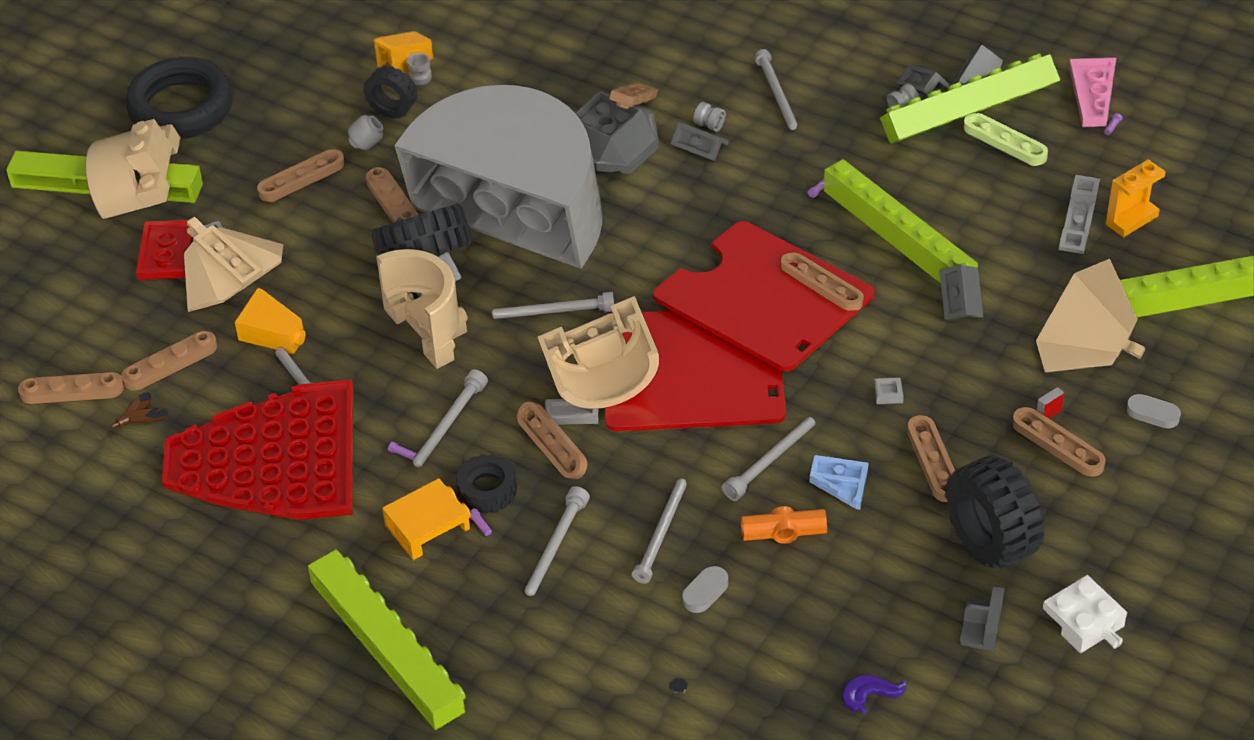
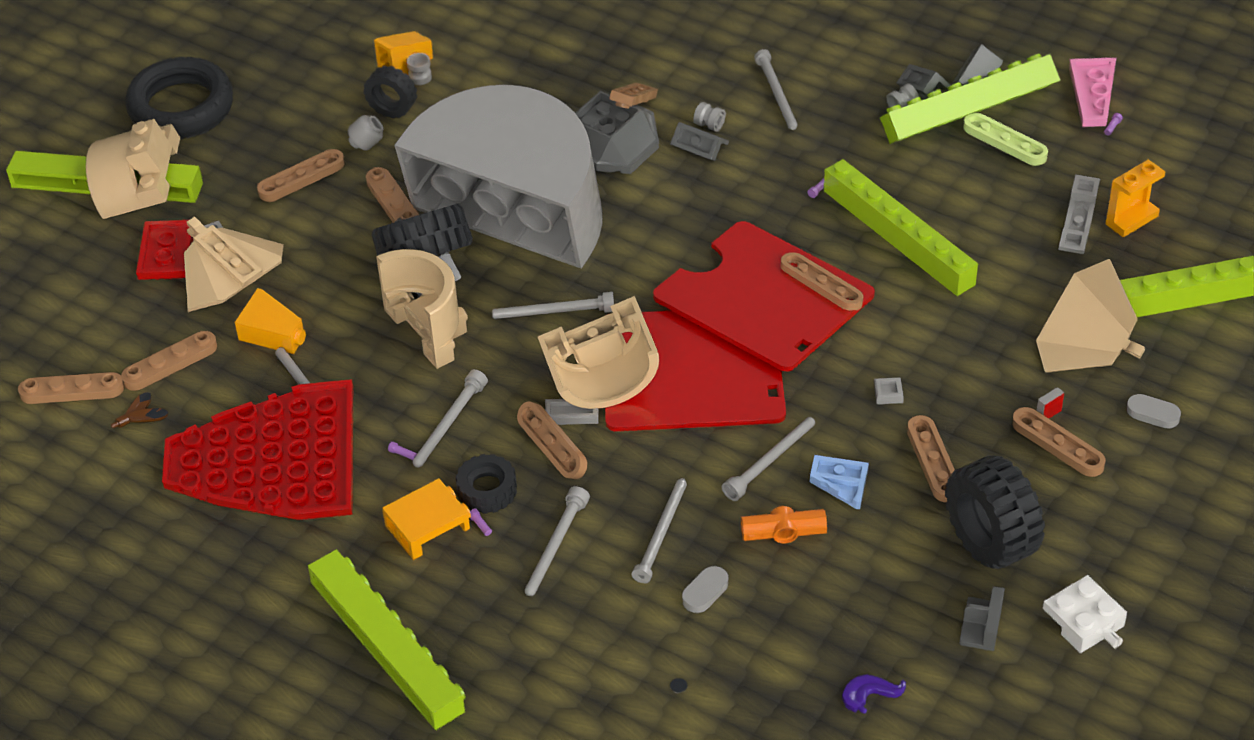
(961, 292): dark grey panel -> none

